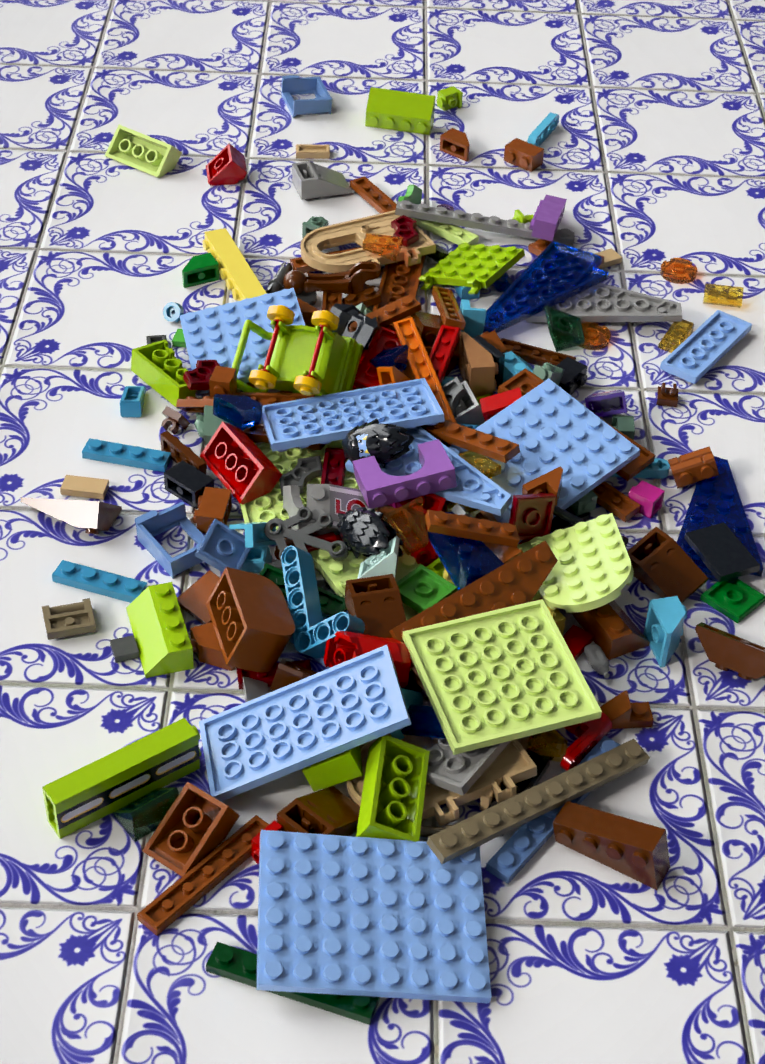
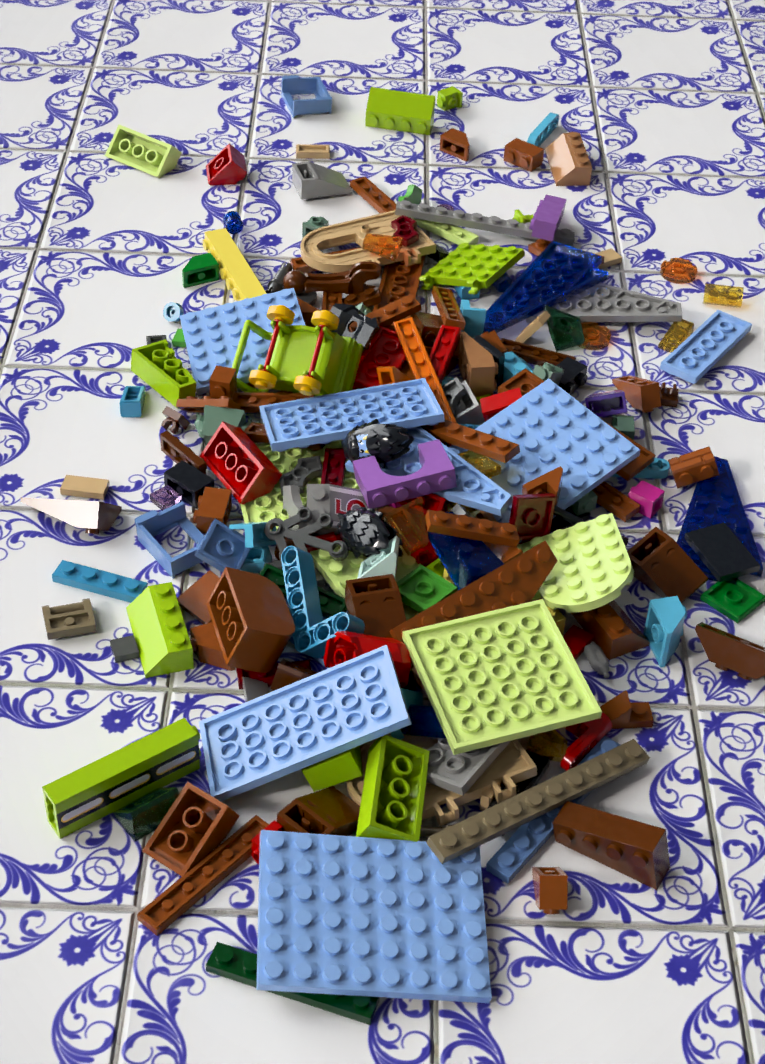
(126, 455): dark azure plate -> none
(165, 497): none -> clear purple tile
(199, 377): dark red tile -> none
(229, 219): none -> clear blue wheel
(238, 410): clear blue slope -> none
(392, 357): clear blue slope -> none
(533, 327): none -> tan tile
(550, 889): none -> dark orange slope
(569, 160): none -> medium nougat slope
(639, 392): none -> dark orange slope

